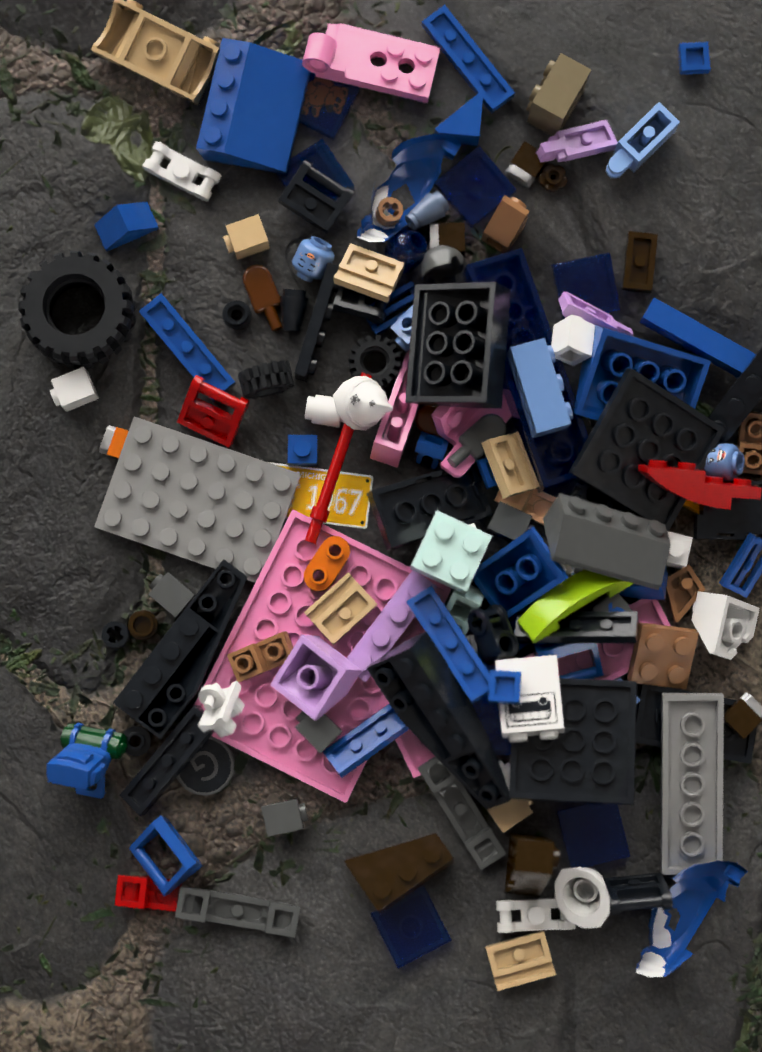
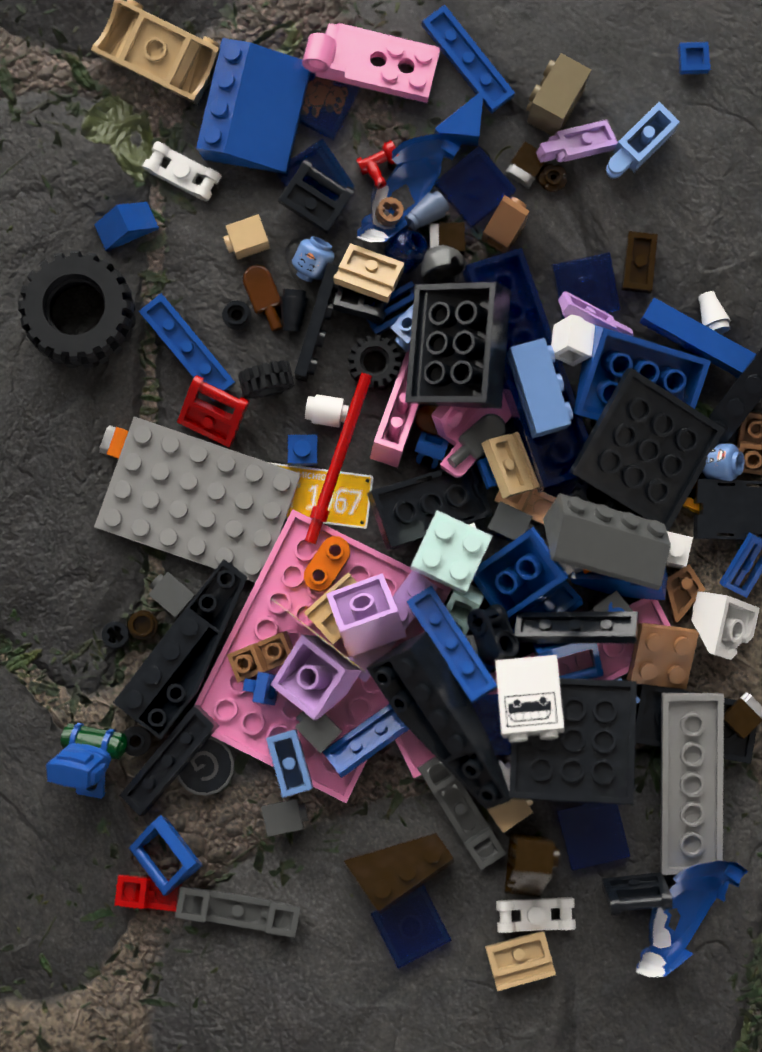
(73, 389): white brick -> none
(220, 707): white hips -> none
(263, 691): none -> blue tile
(289, 763): none -> medium blue brick
(317, 634): none -> sticker
(361, 402): white piece -> none
(366, 615): none -> lavender slope
(371, 163): none -> red piece
(505, 687): blue plate -> none
(565, 598): lime slope -> none
(582, 896): white piece -> none
(695, 486): red slope -> none
(713, 313): none -> white cone

